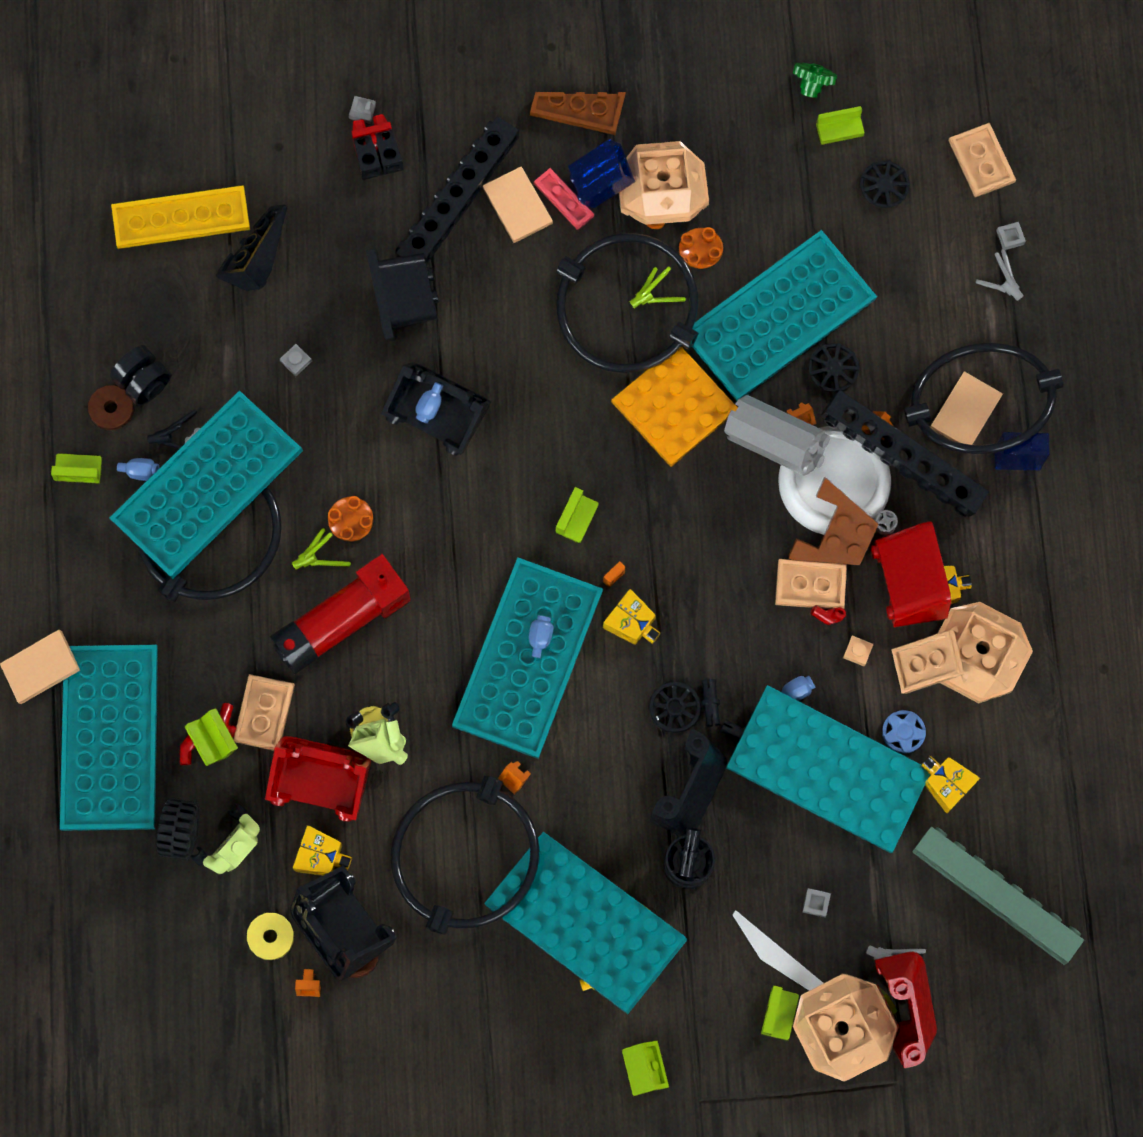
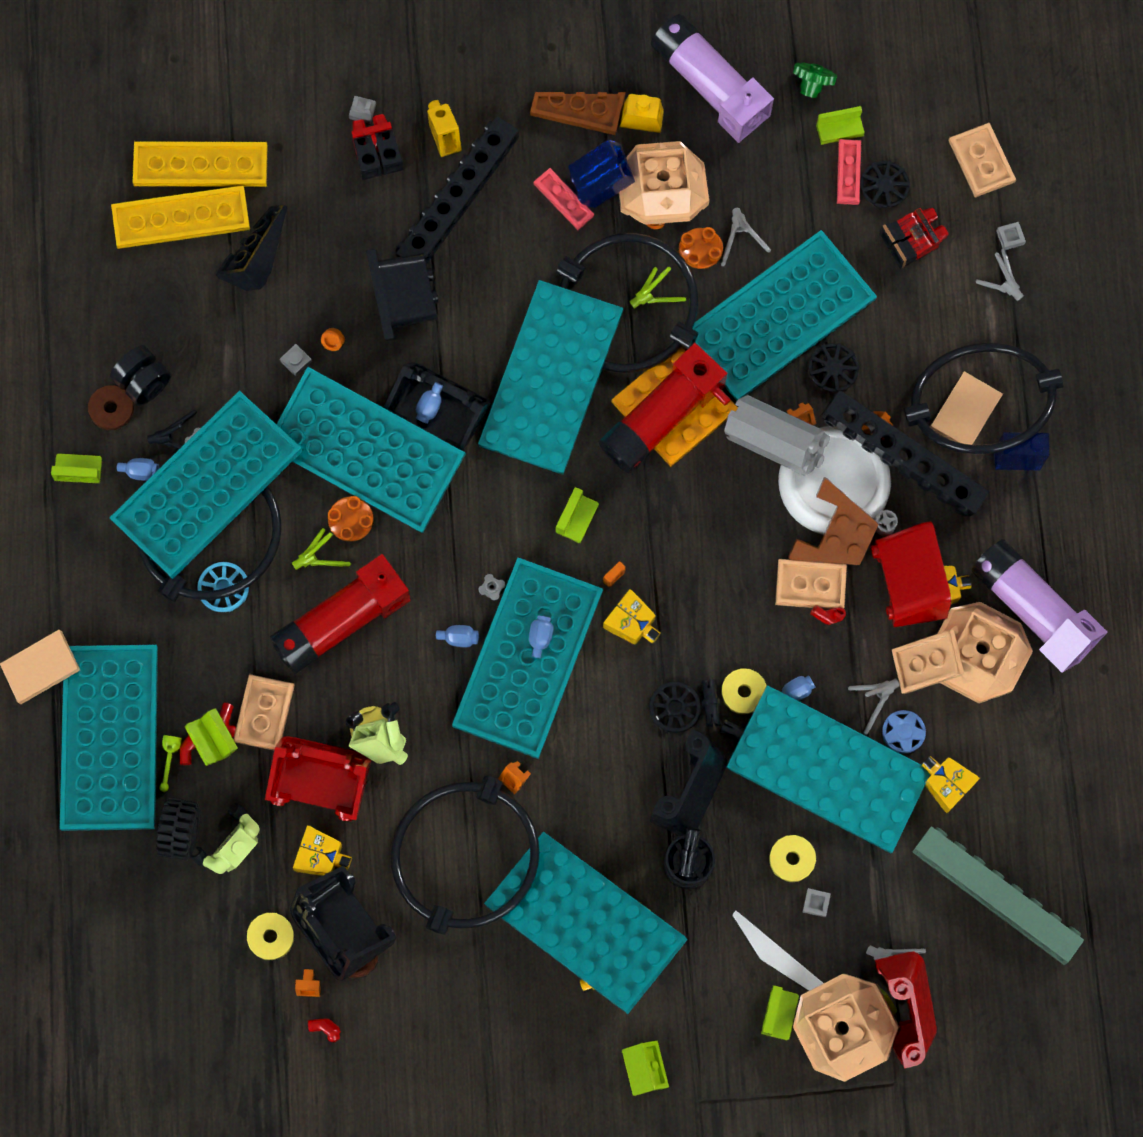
(170, 744): none -> lime hinge
(200, 164): none -> yellow plate
(221, 583): none -> medium azure wheel
(327, 1026): none -> red arm
(332, 339): none -> orange tile
(369, 450): none -> teal plate
(442, 123): none -> yellow torso
(459, 636): none -> medium blue plant
(491, 593): none -> light grey plate
(517, 204): light nougat tile -> none
(550, 377): none -> teal plate
(642, 113): none -> yellow torso
(665, 408): none -> red piece
(739, 103): none -> lavender piece
(740, 225): none -> light grey plant
(740, 678): none -> light yellow tile
(796, 845): none -> light yellow tile
(848, 172): none -> coral tile
(858, 651): light nougat plate -> none
(883, 691): none -> light grey plant
(913, 236): none -> hips
(1065, 633): none -> lavender piece

